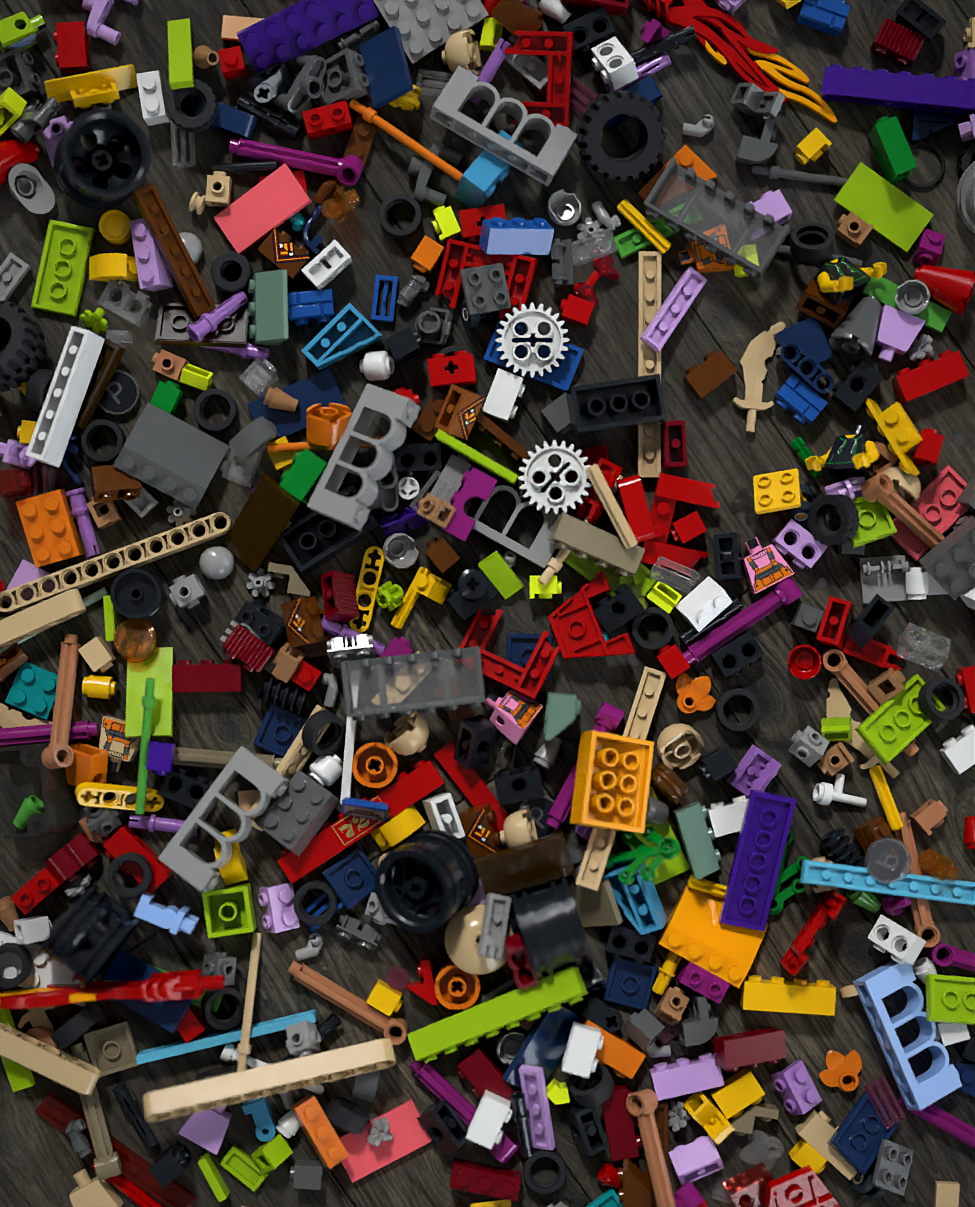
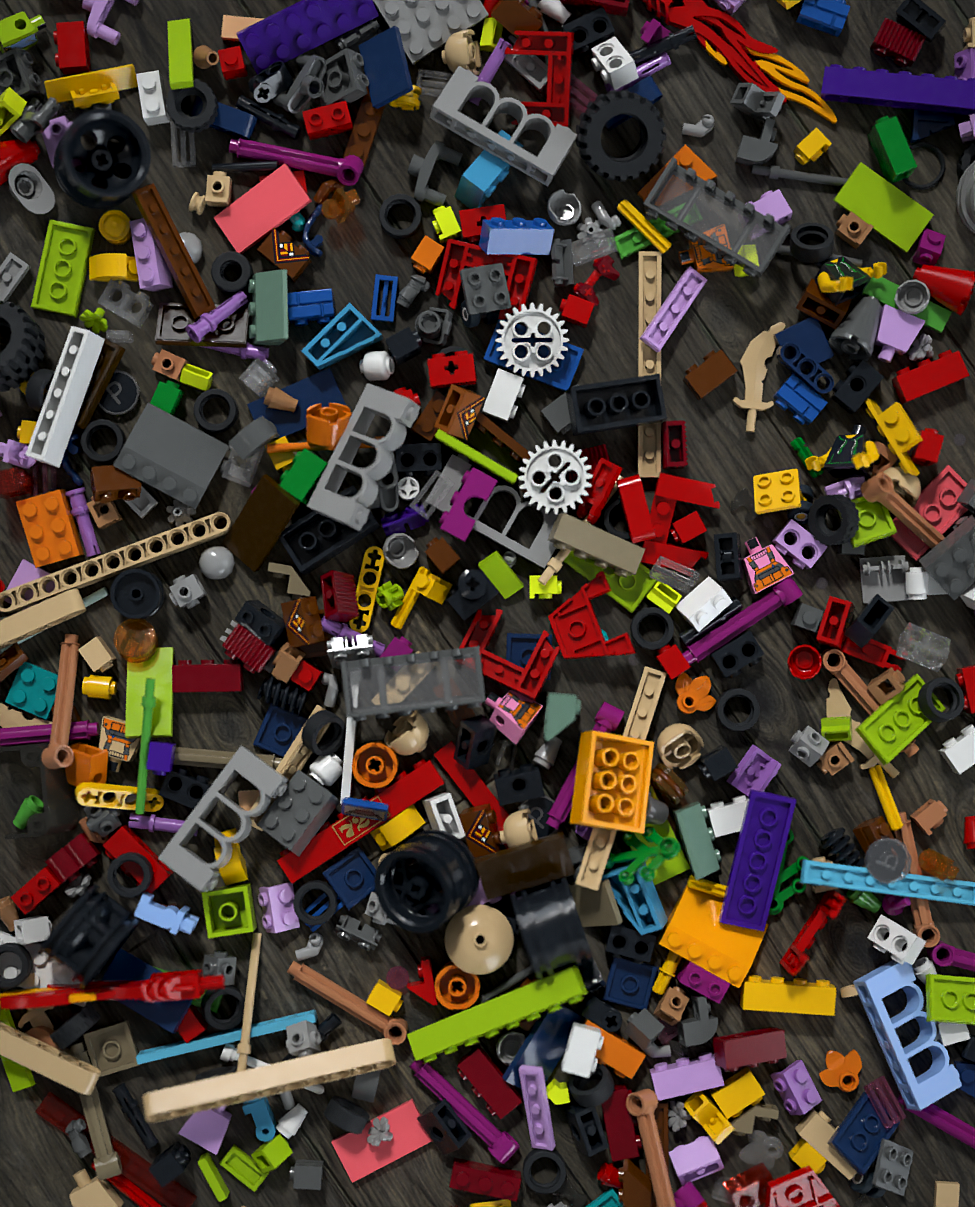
(110, 617): lime tile -> none
(265, 583): light grey plant -> none
(319, 1131): orange brick -> none
(327, 265): white brick -> none
(371, 116): orange bar -> none
(430, 507): medium nougat brick -> none
(488, 1120): white piece -> none
(494, 926): light grey hinge -> none
(520, 961): dark red brick -> none
(521, 1115): black pin -> none
(610, 616): black brick -> none
(611, 506): tan axle -> none
(825, 793): white piece -> none

